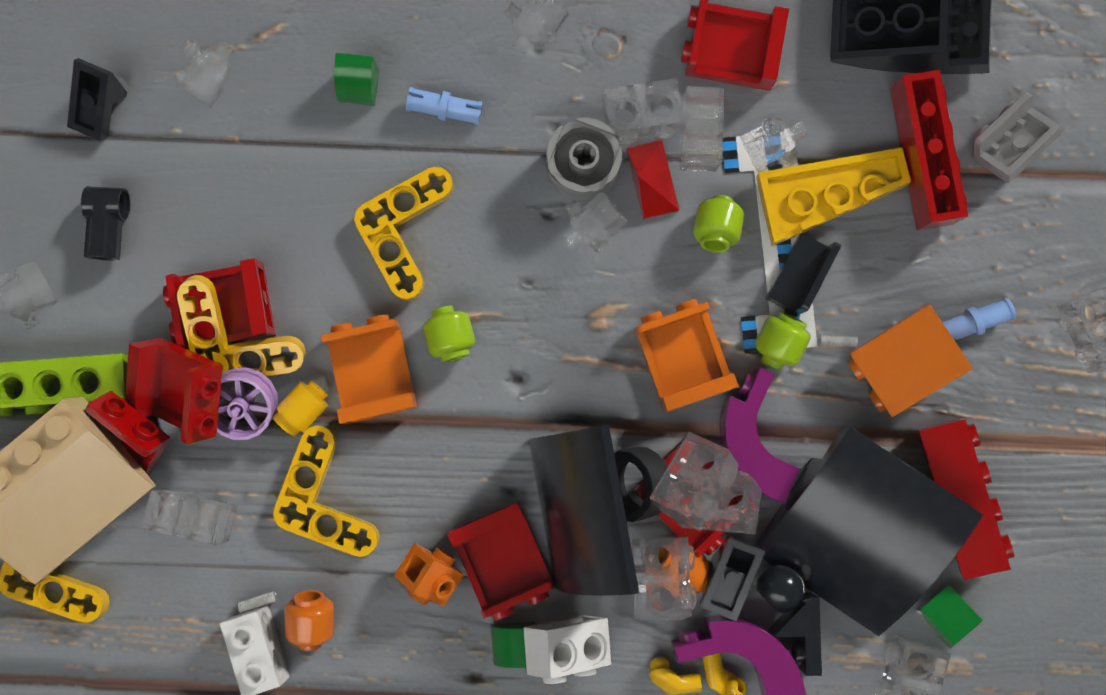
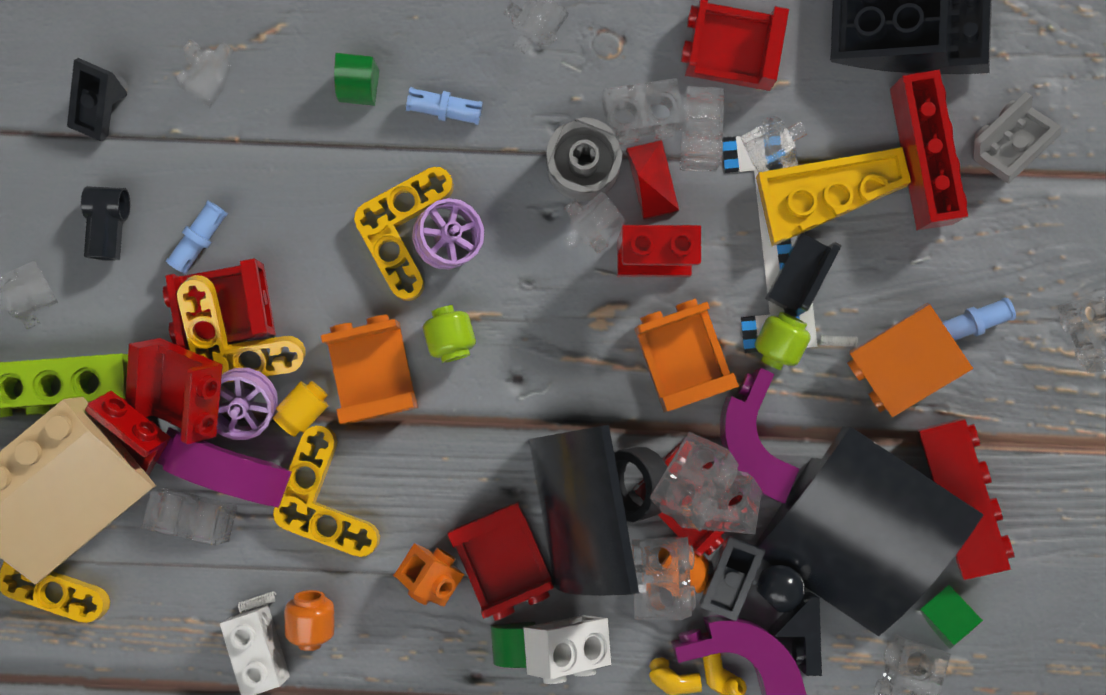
(196, 237): none -> light blue pin
(224, 470): none -> magenta arch
(448, 233): none -> lavender wheel
(658, 250): none -> red panel
(718, 223): lime head -> none

